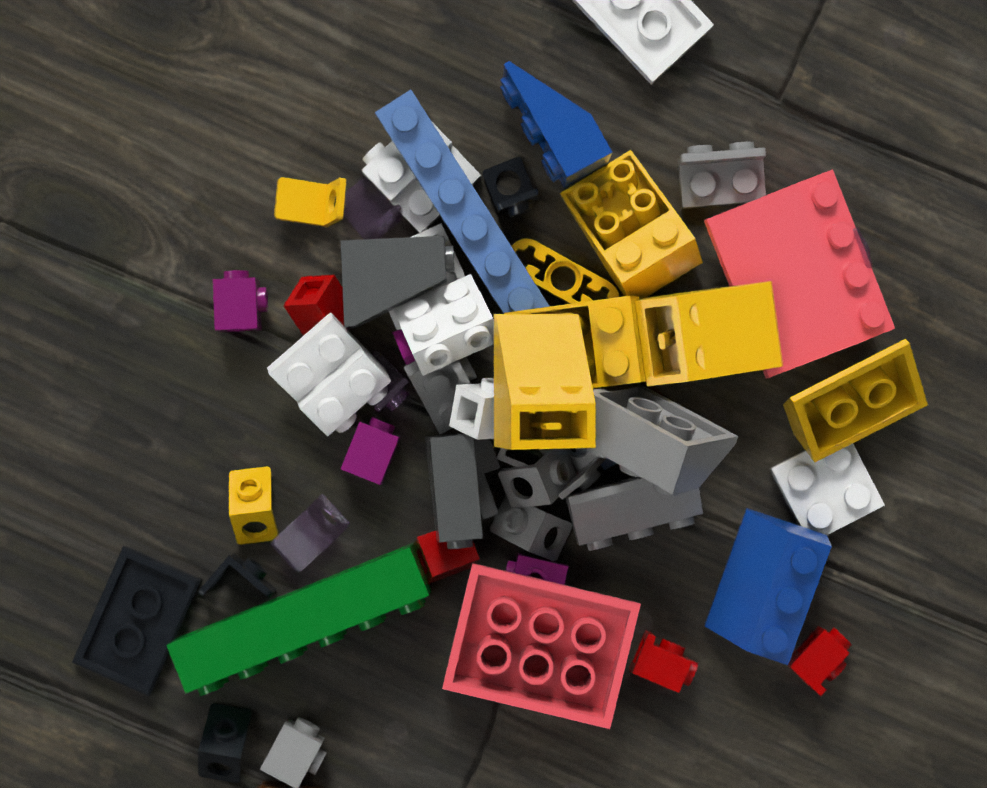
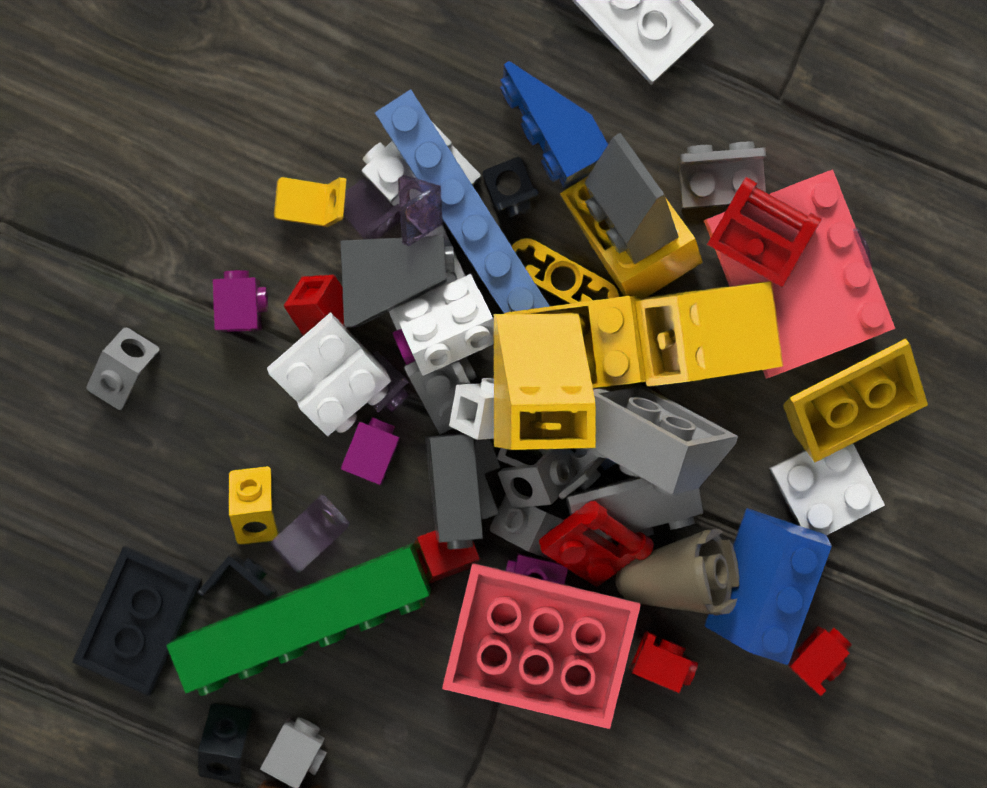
(118, 372): none -> light grey bracket
(420, 214): none -> clear purple bracket
(588, 553): none -> red plate
(629, 202): none -> dark grey slope
(685, 575): none -> dark tan cone
(757, 245): none -> red plate

